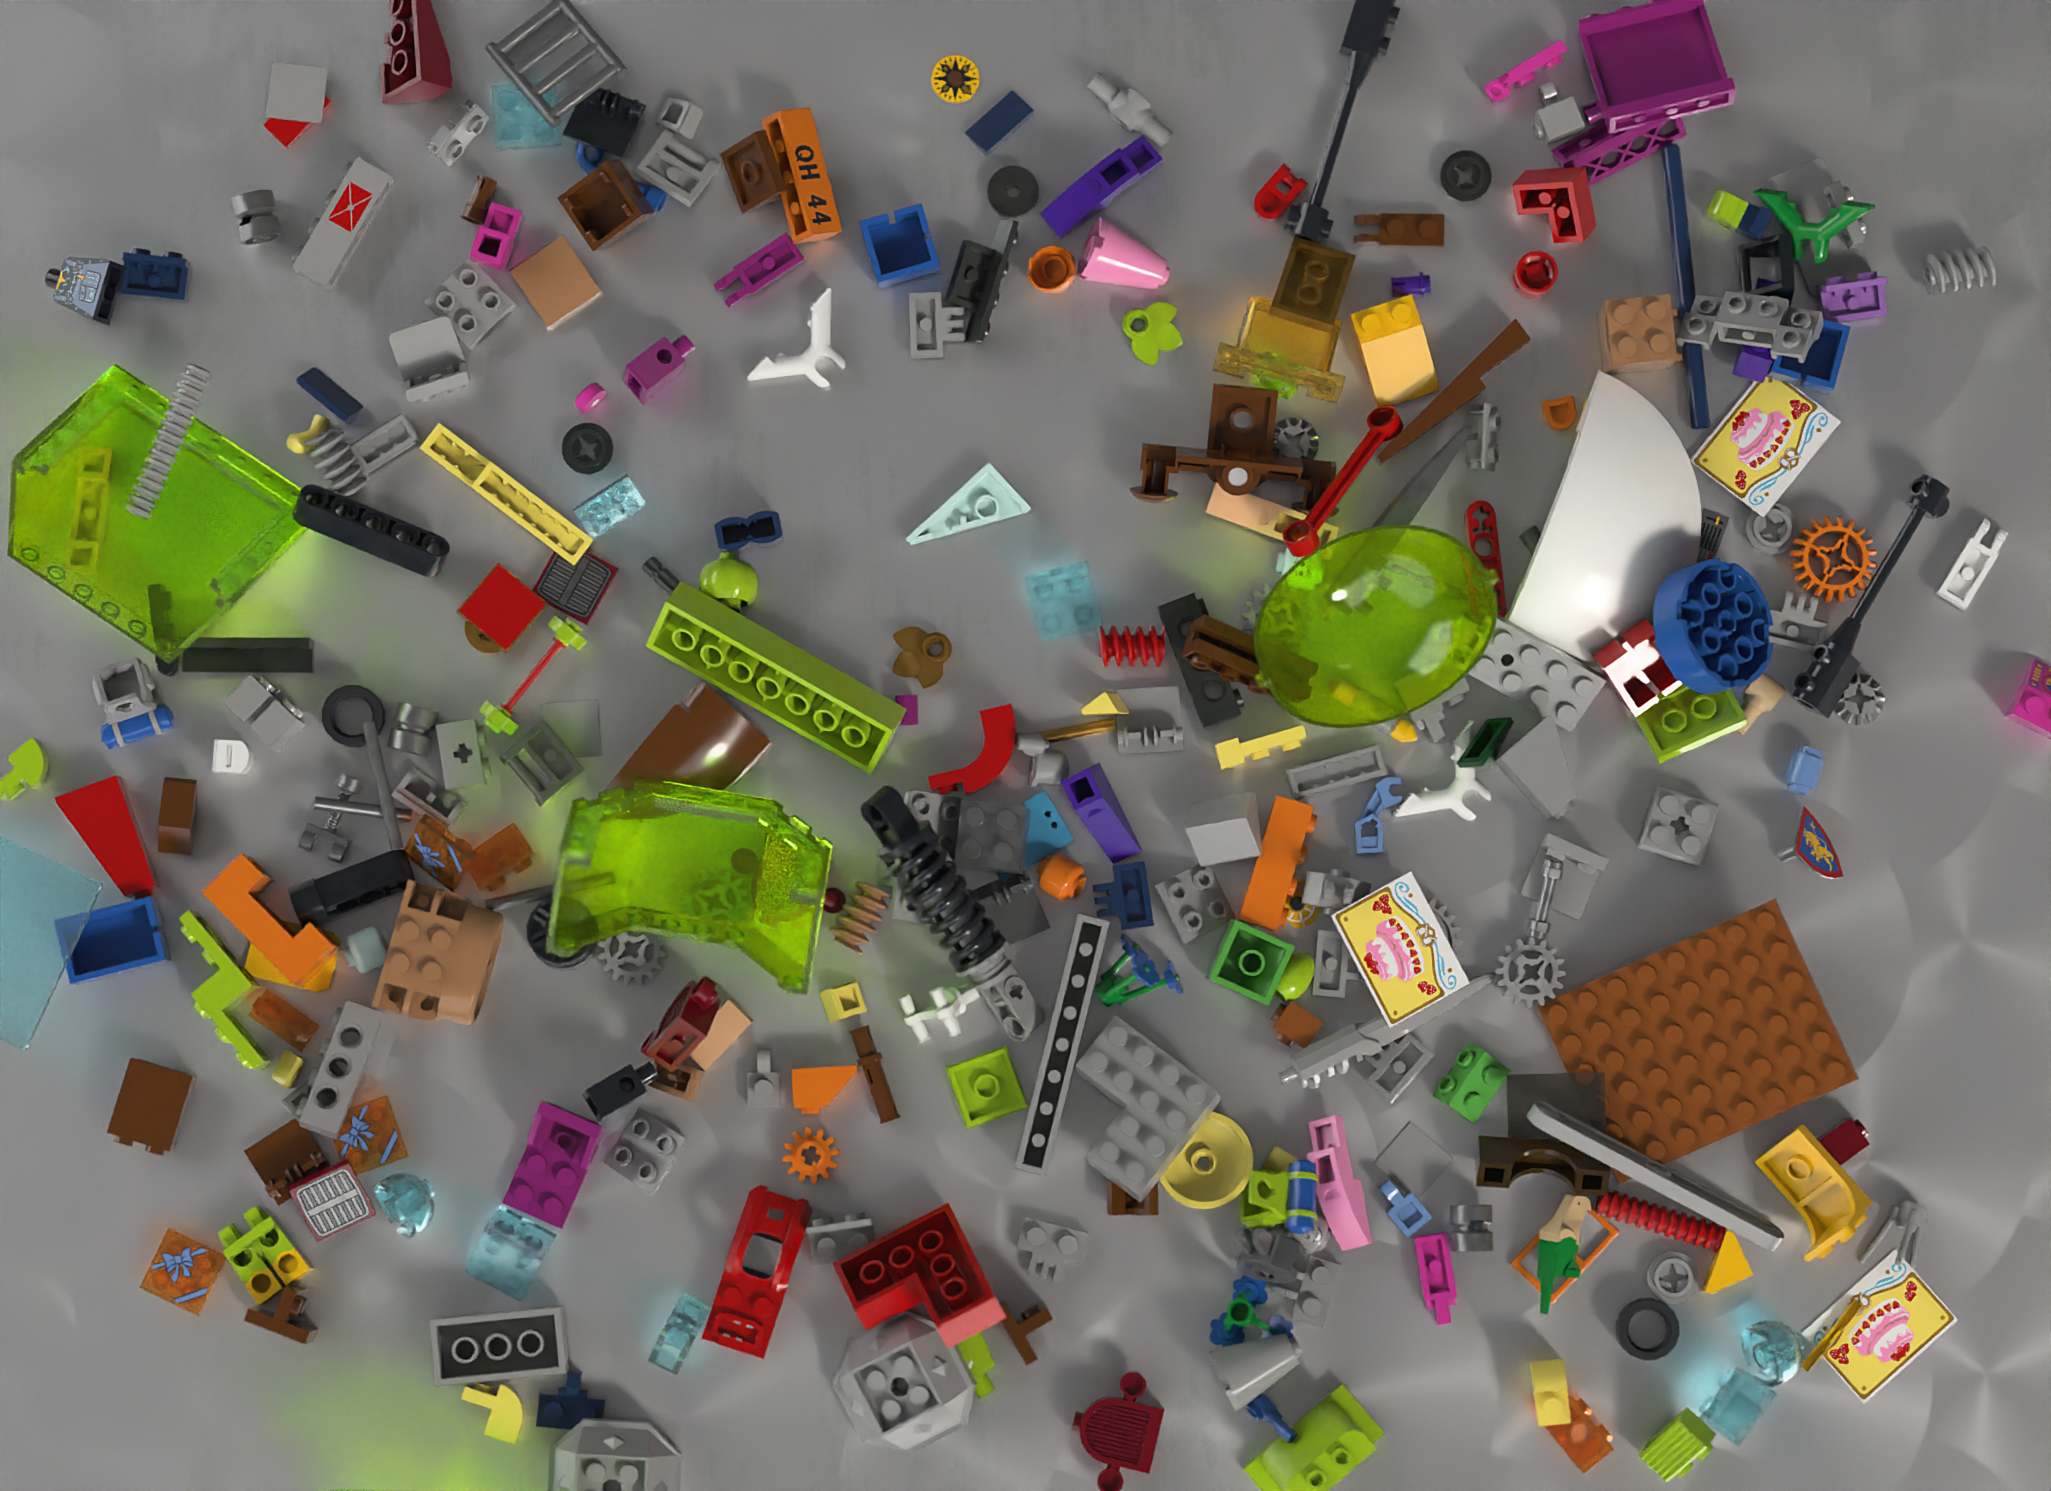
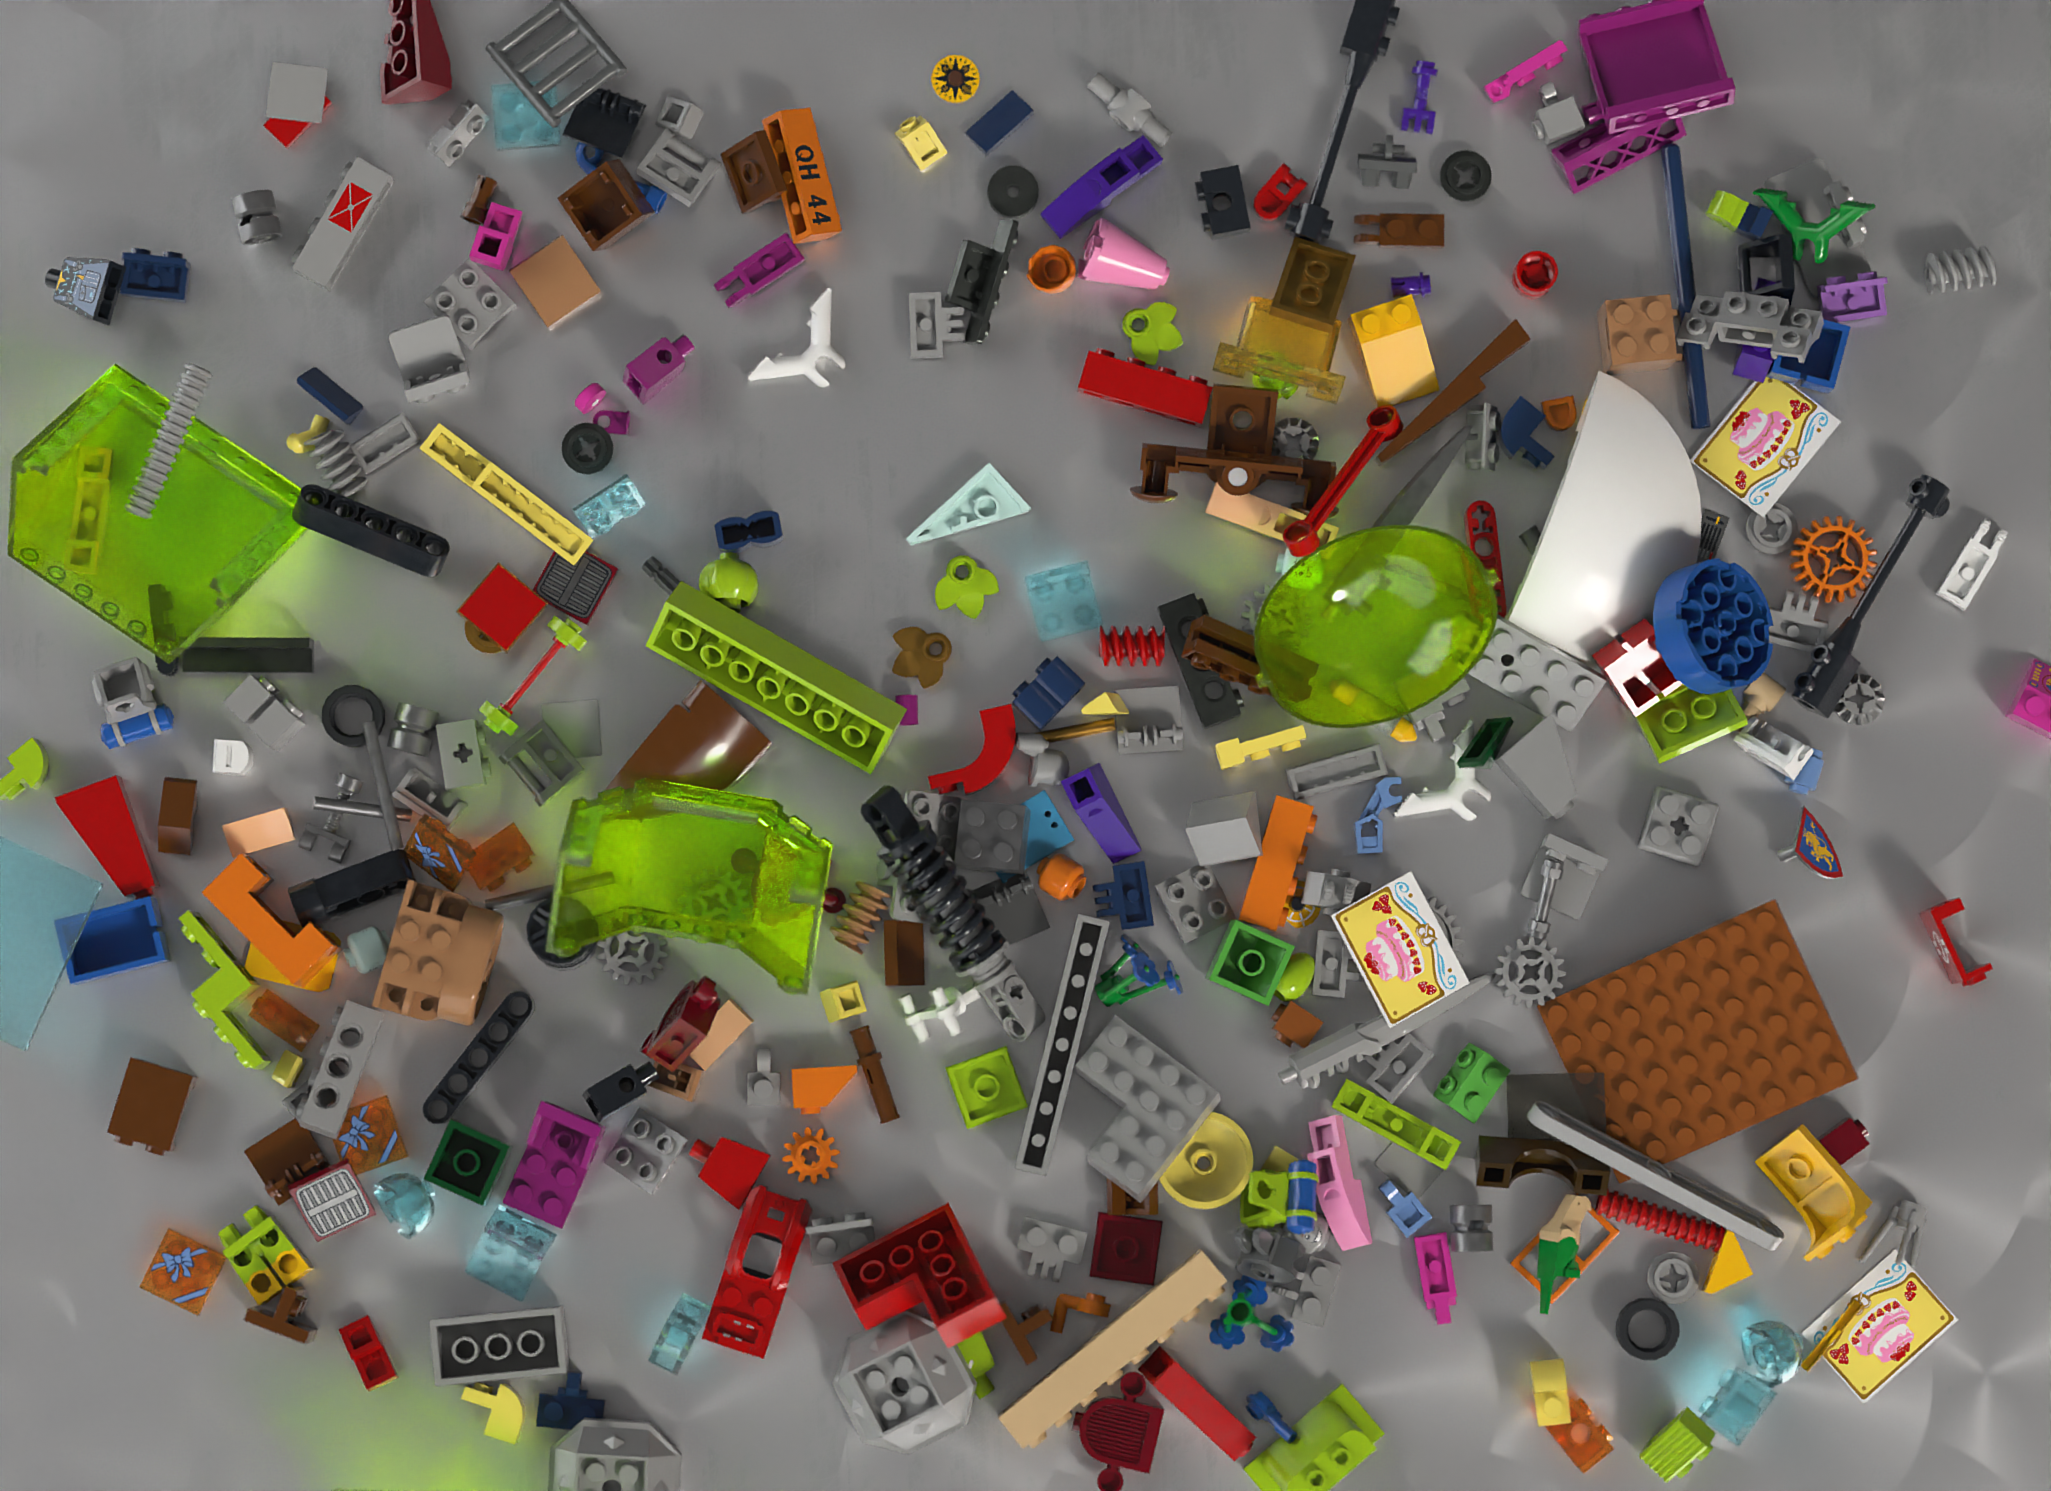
(259, 832): none -> light nougat slope
(368, 1353): none -> red slope
(464, 1064): none -> black beam
(468, 1162): none -> dark green brick
(618, 421): none -> magenta piece
(729, 1168): none -> red torso
(899, 248): blue piece -> none
(904, 953): none -> reddish brown panel
(920, 141): none -> light yellow bracket
(967, 591): none -> lime plate
(1047, 692): none -> dark blue brick
(1092, 1304): none -> orange plate
(1111, 1349): none -> tan brick
(1126, 1248): none -> dark red tile
(1145, 388): none -> red brick
(1197, 1404): none -> red slope
(1228, 184): none -> black brick
(1254, 1366): light grey cone -> none
(1396, 1124): none -> lime slope
(1401, 166): none -> dark grey hips
(1424, 70): none -> dark purple hinge
(1516, 432): none -> dark blue brick
(1562, 195): red brick -> none
(1773, 747): none -> white hinge
(1933, 923): none -> red panel

